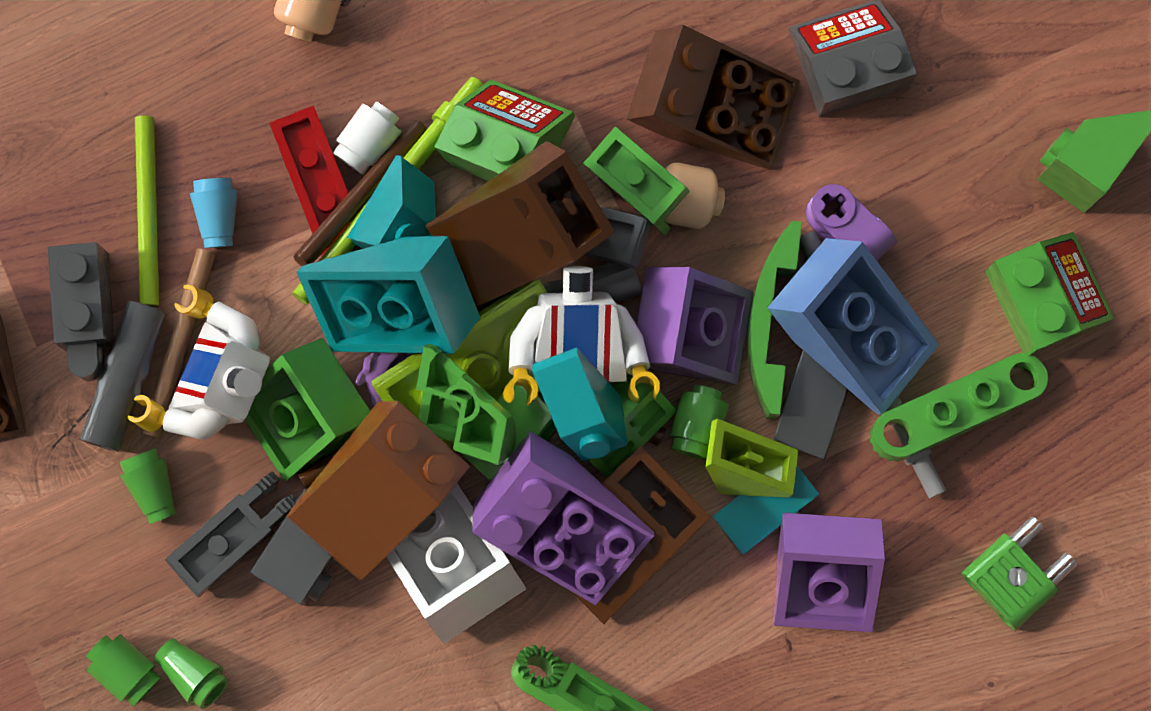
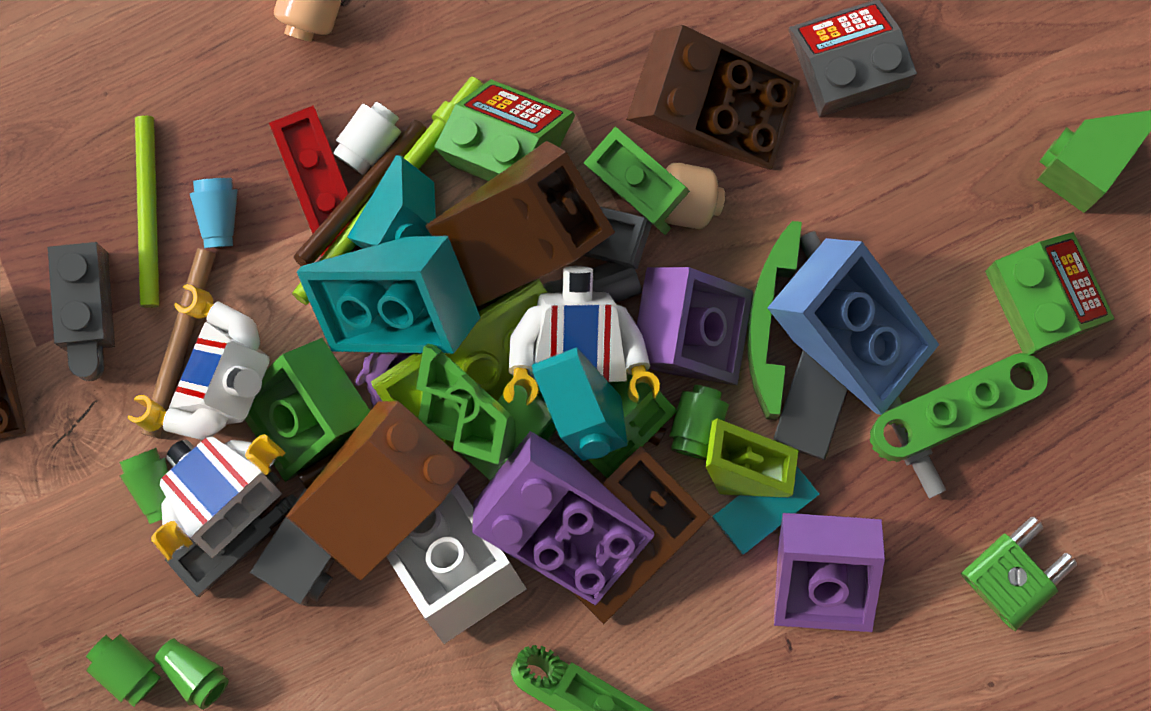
(123, 376): dark grey axle -> none
(214, 492): none -> torso
(850, 222): medium lavender piece -> none

